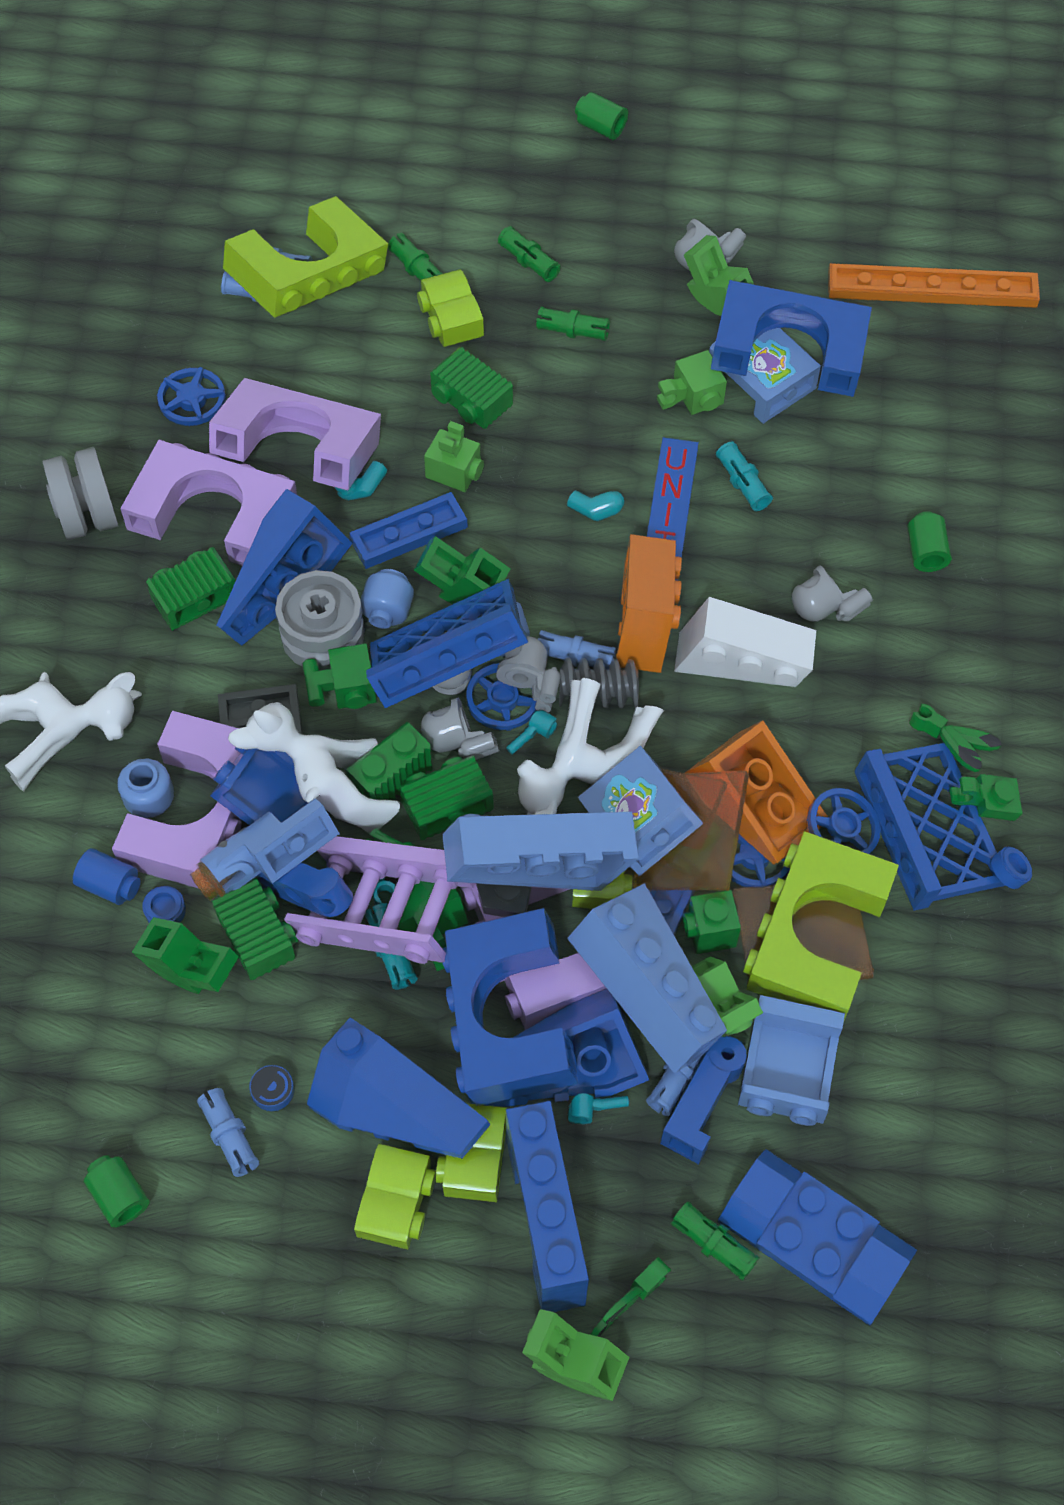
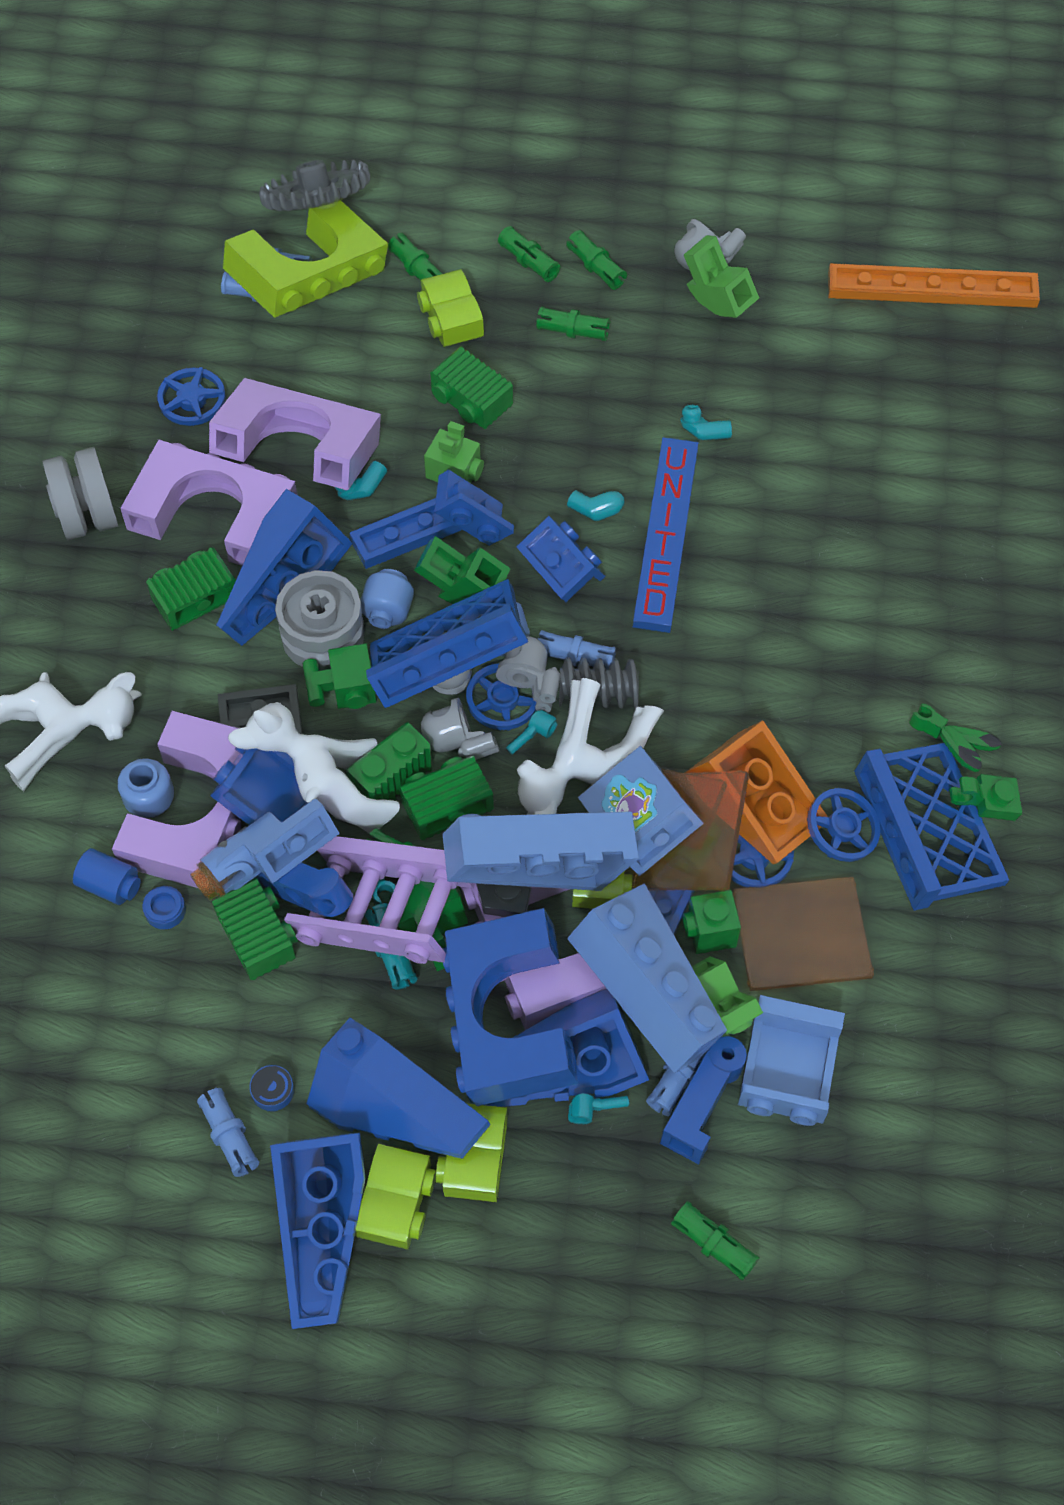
(115, 1190): green brick -> none
(182, 958): green brick -> none
(315, 186): none -> dark grey gear
(318, 1212): none -> blue wedge
(471, 509): none -> blue bracket
(551, 1220): blue arch -> none
(559, 558): none -> blue bracket
(574, 1357): bright green brick -> none
(596, 259): none -> green pin
(601, 115): green brick -> none
(642, 1287): green piece -> none
(648, 601): orange wedge -> none
(694, 384): bright green brick -> none
(702, 428): none -> teal arm
(744, 476): teal pin -> none
(744, 646): white wedge -> none
(776, 374): medium blue panel -> none
(816, 873): lime arch -> none
(817, 1235): blue piece -> none
(821, 597): light grey piece -> none
(834, 324): blue arch -> none
(929, 542): green brick -> none
(1011, 867): blue tile -> none

